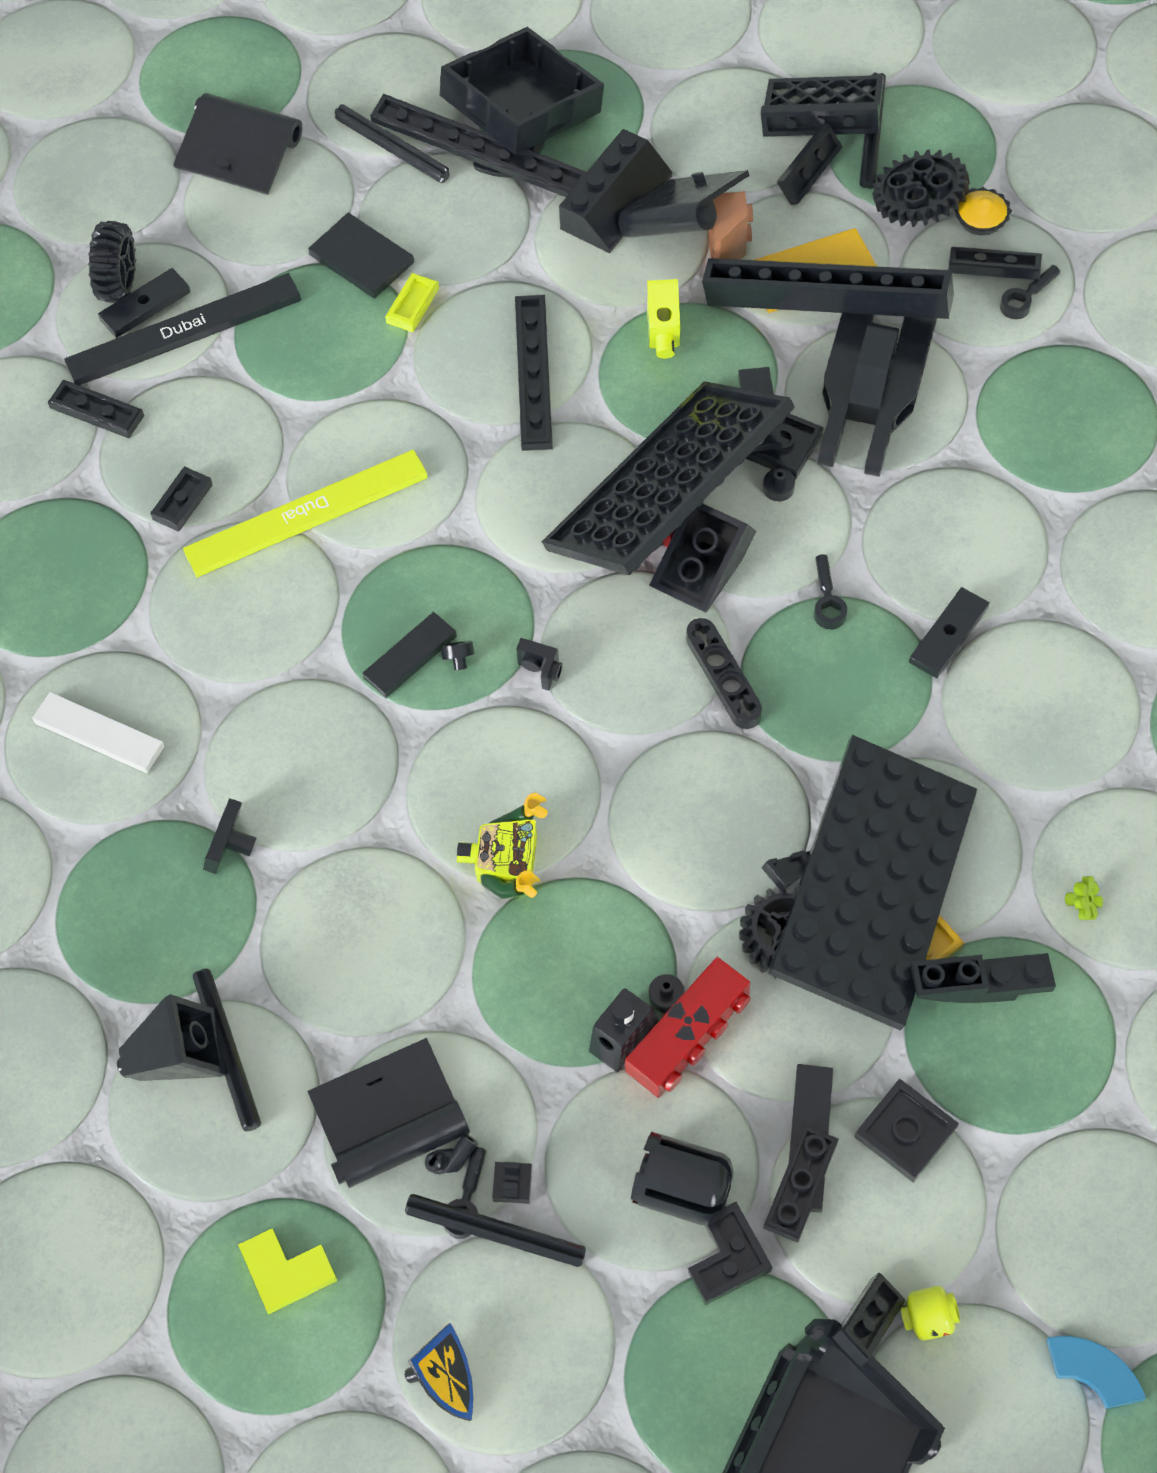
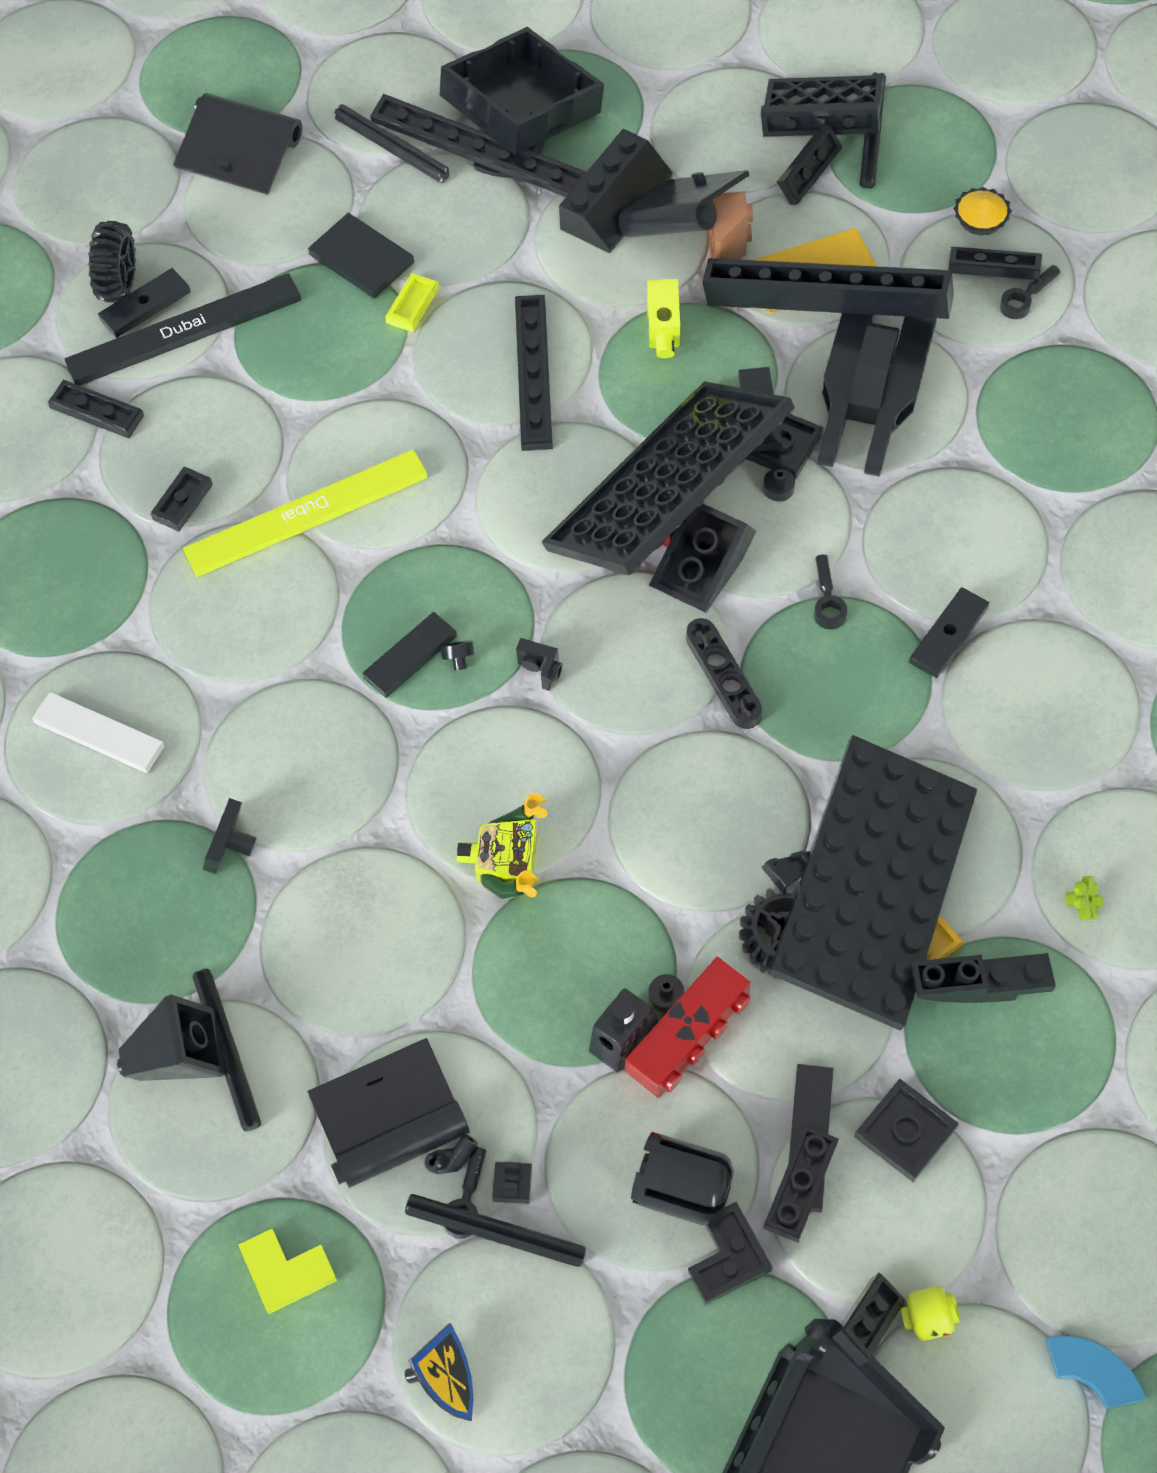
(921, 188): black gear -> none

